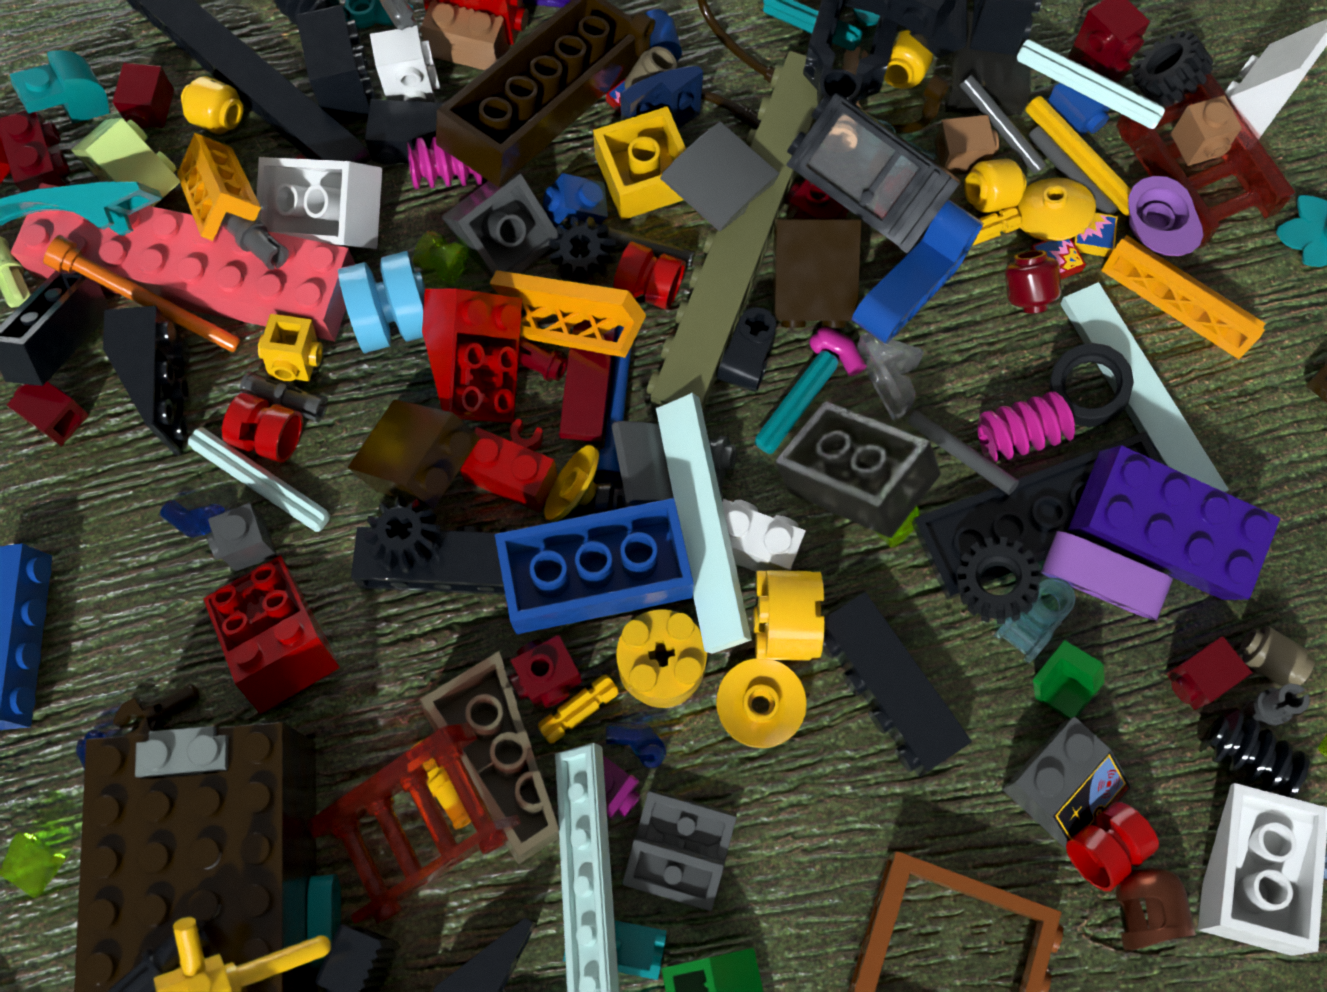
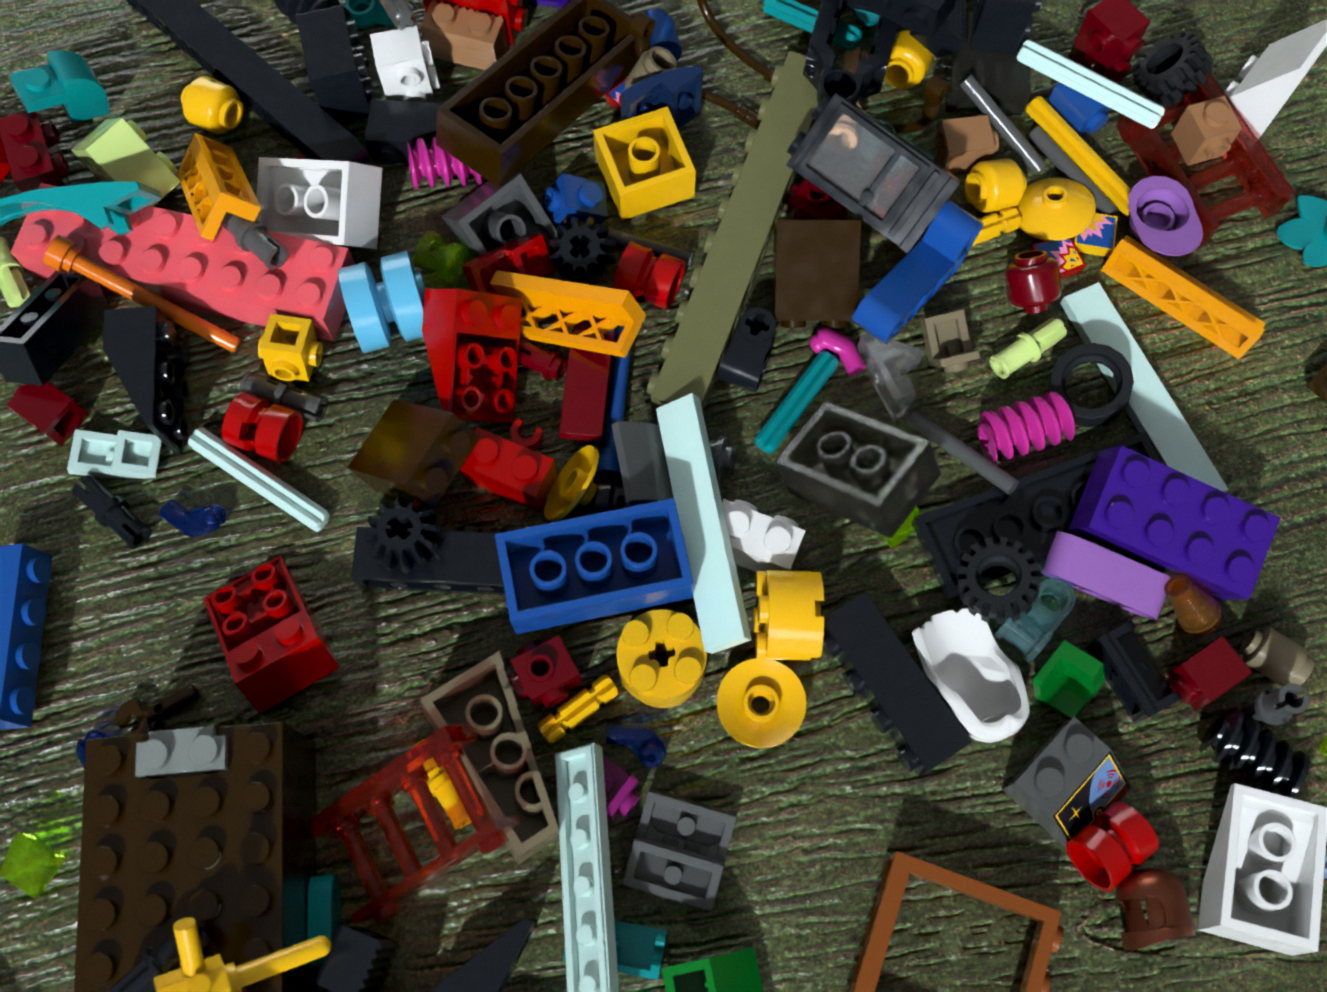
(111, 511): none -> black pin
(114, 456): none -> light aqua slope
(143, 95): dark red brick -> none
(240, 537): dark grey brick -> none
(522, 256): none -> red slope
(719, 176): dark grey slope -> none
(948, 341): none -> dark tan bracket
(973, 675): none -> white hair
(1028, 347): none -> yellowish green axle
(1132, 673): none -> black hinge
(1193, 607): none -> clear orange cone

